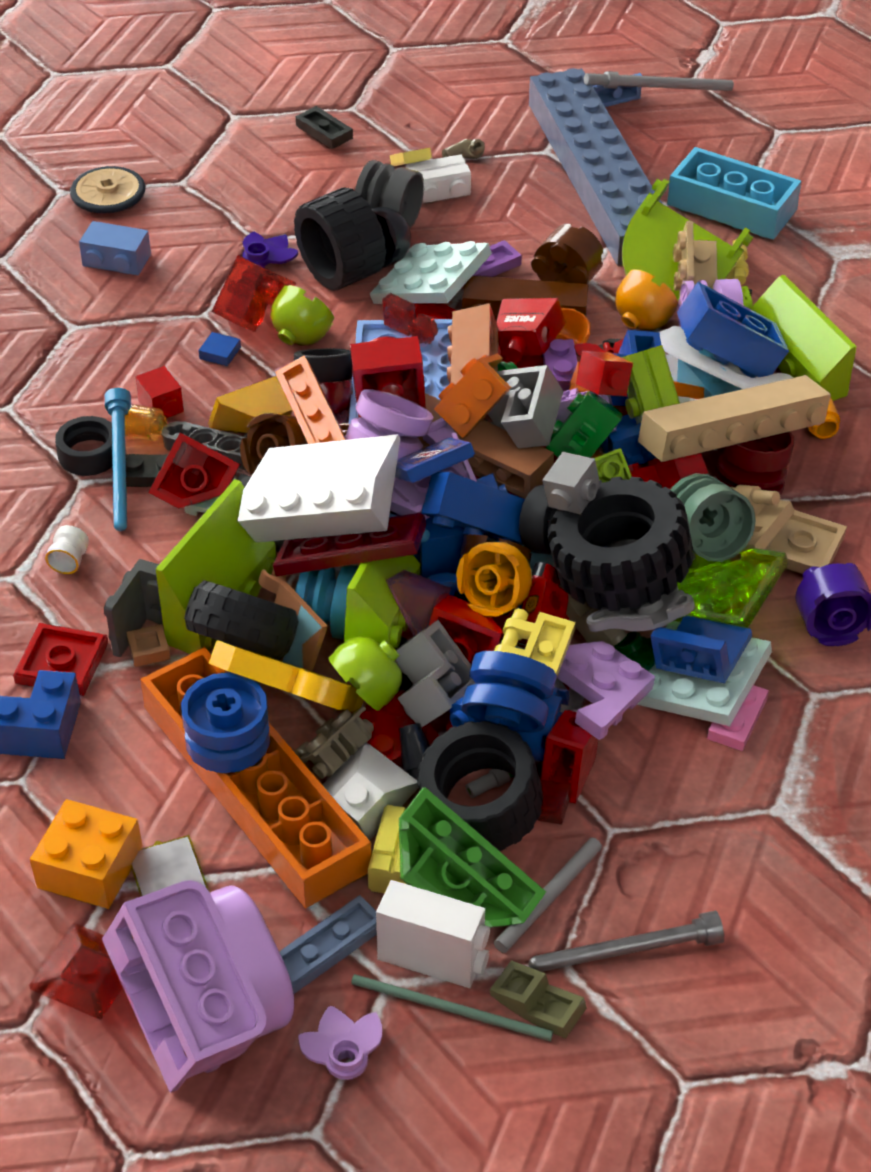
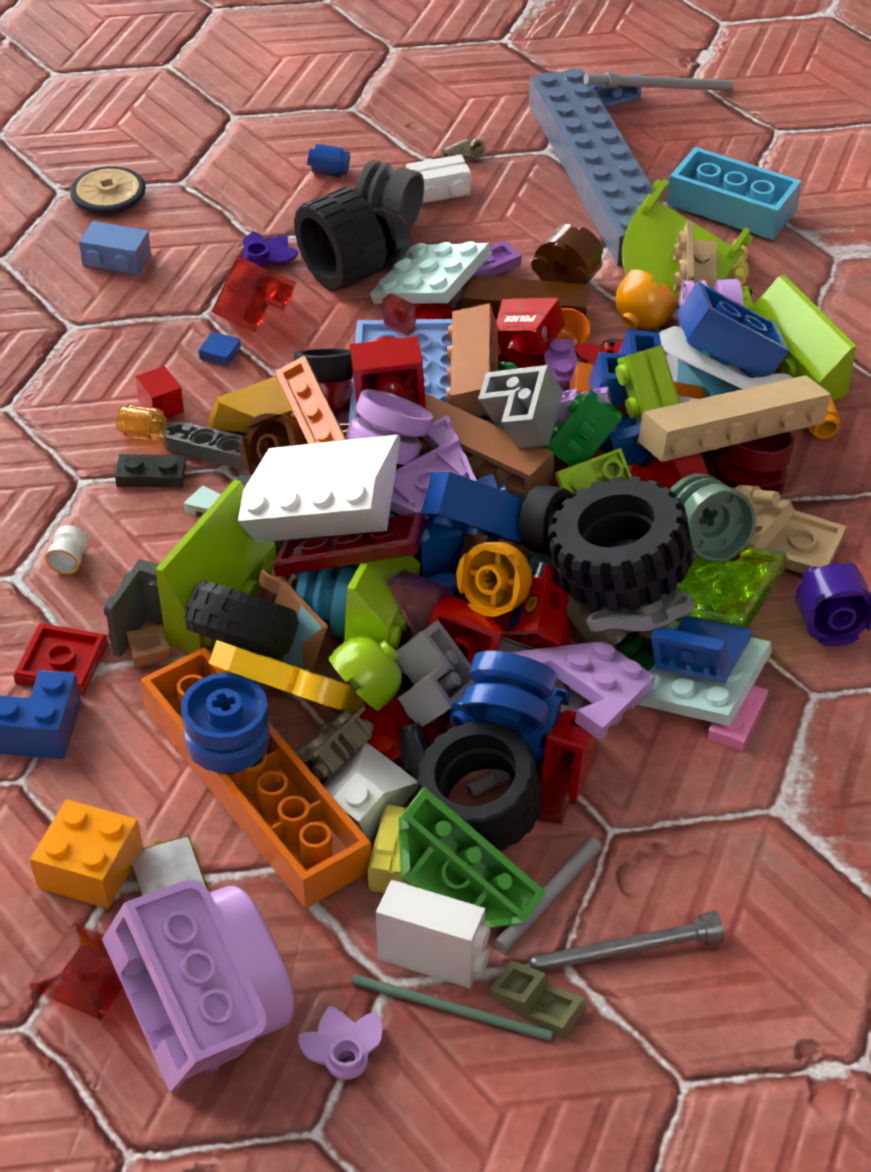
(79, 430): black tyre -> none
(118, 404): dark azure piece -> none
(192, 474): red slope -> none
(299, 318): lime cylinder -> none
(324, 127): pearl dark grey plate -> none
(329, 160): none -> blue brick
(329, 942): sand blue tile -> none
(410, 157): light yellow tile -> none
(424, 328): clear red plate -> none
(433, 459): blue tile -> none
(474, 394): orange bracket -> none
(546, 637): light yellow plate -> none
(571, 483): light grey brick -> none
(604, 373): red brick -> none

